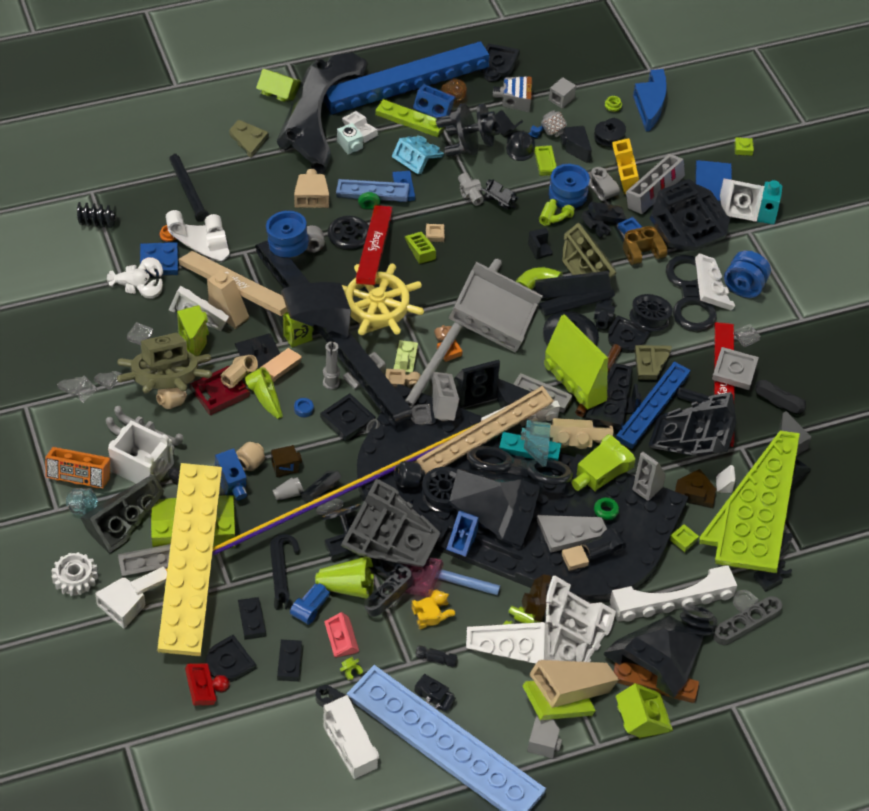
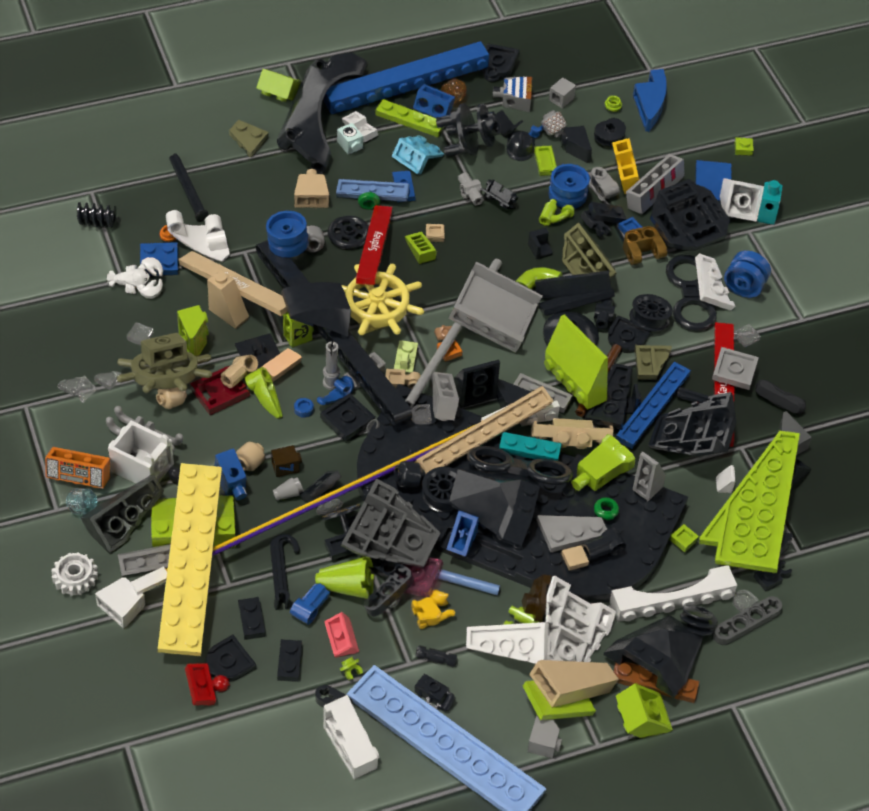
(185, 299): white wing -> none
(343, 387): none -> blue piece
(536, 440): clear light blue slope -> none
(697, 488): dark brown plate -> none

